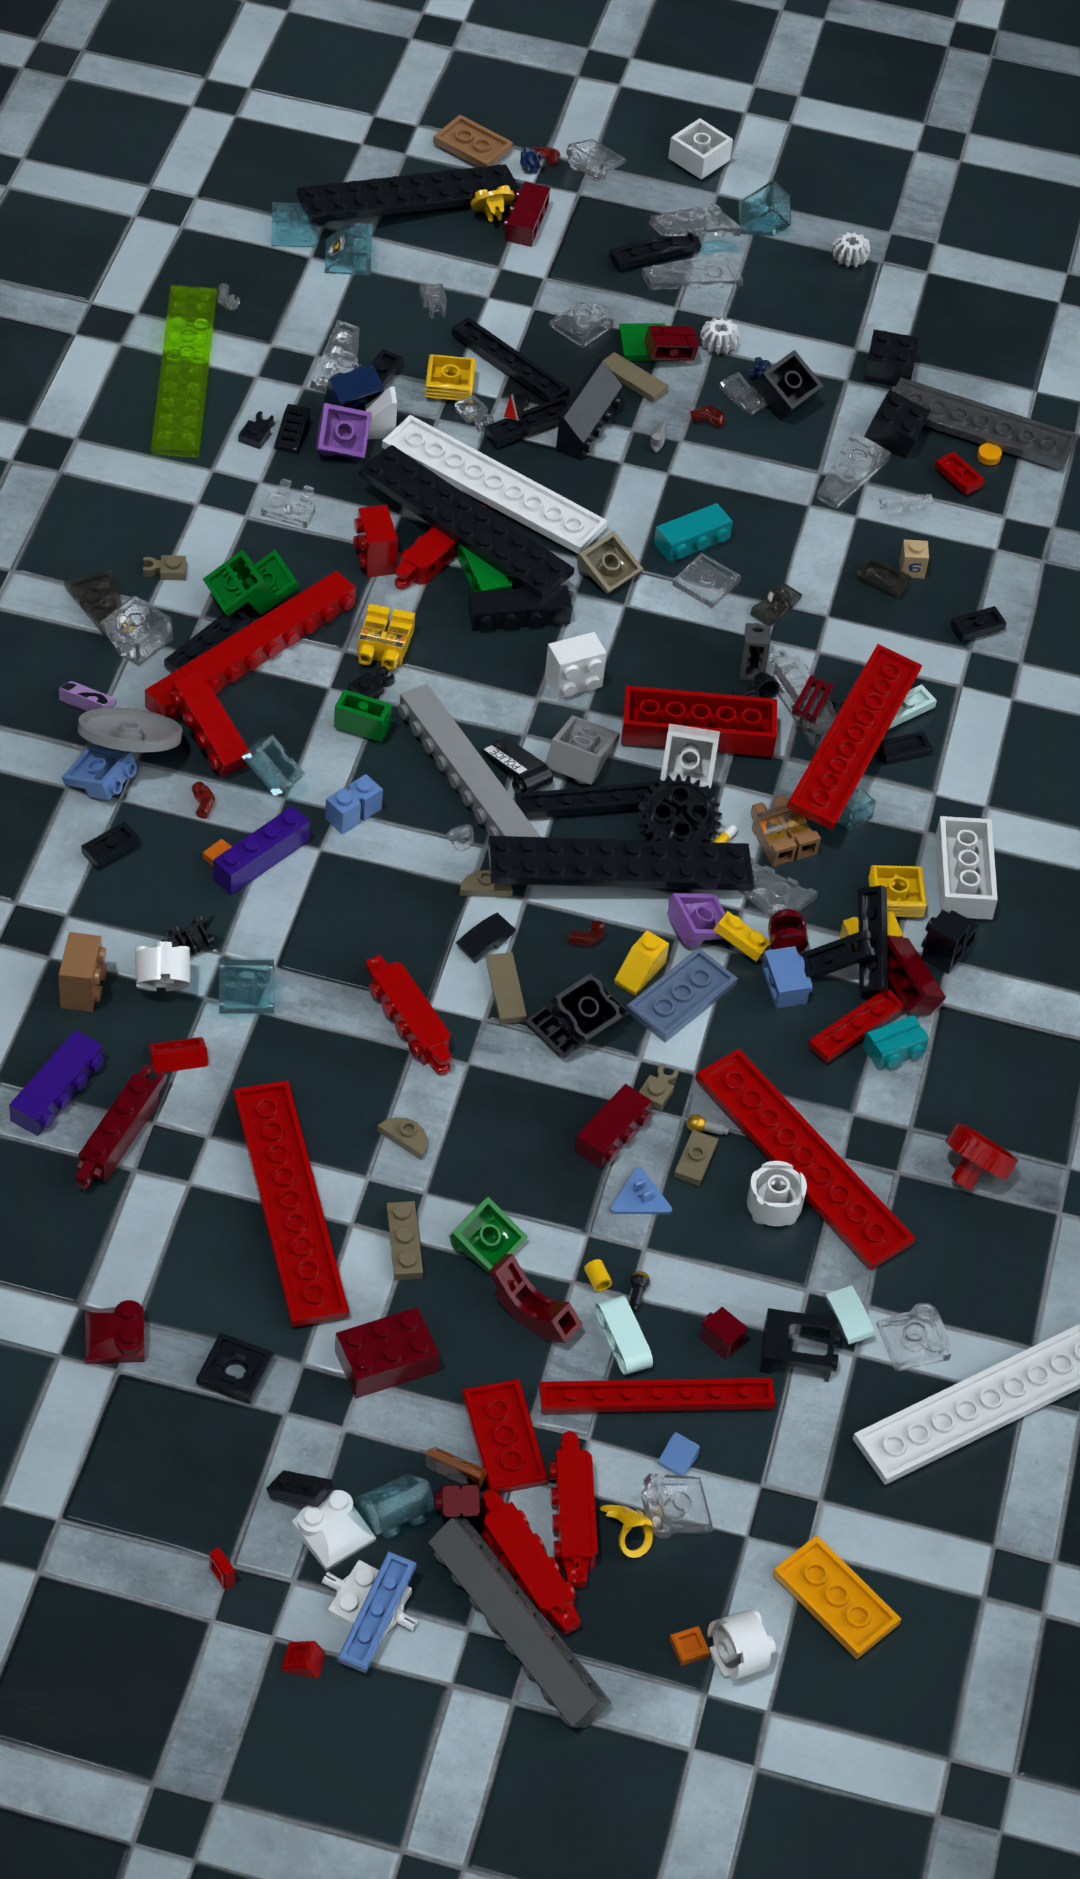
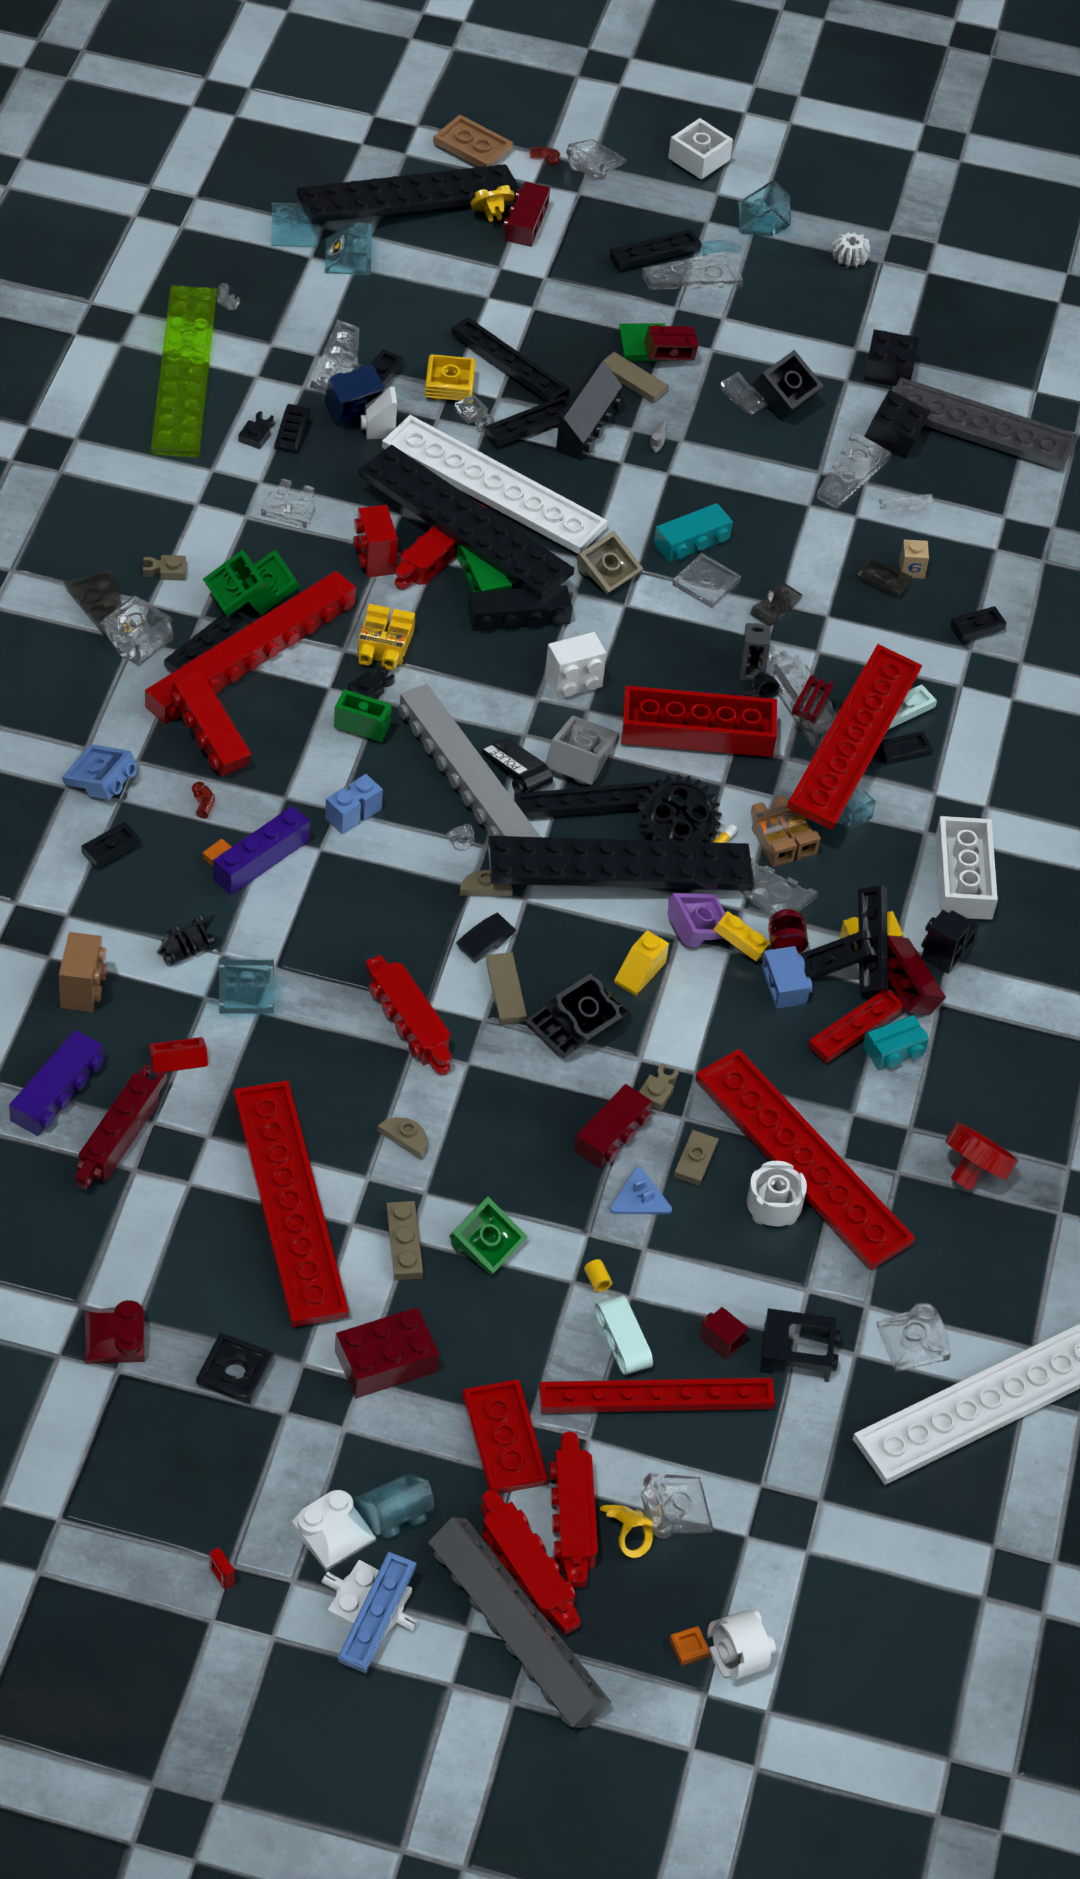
(84, 697): lavender slope -> none
(129, 730): light grey dish -> none
(162, 967): white brick -> none
(272, 765): clear light blue brick -> none
(300, 1488): black plate -> none
(304, 1659): red slope -> none
(343, 431): medium lavender slope -> none
(434, 298): clear plate -> none
(455, 1467): dark orange slope -> none
(457, 1500): dark red brick -> none
(516, 406): sticker -> none
(528, 1306): dark red arch -> none
(530, 160): dark blue plant -> none
(583, 322): clear slope -> none
(589, 937): clear red arm -> none
(639, 1282): black piece -> none
(679, 1454): medium blue slope -> none
(681, 994): sand blue tile -> none
(690, 753): white brick -> none
(696, 221): clear wing -> none
(699, 1124): piece -> none
(710, 413): clear red arm -> none
(719, 336): white gear -> none
(760, 366): dark blue plant -> none
(836, 1596): light orange plate -> none
(850, 1314): light aqua slope -> none
(904, 888): yellow brick -> none
(959, 473): red plate -> none
(989, 454): light orange tile -> none

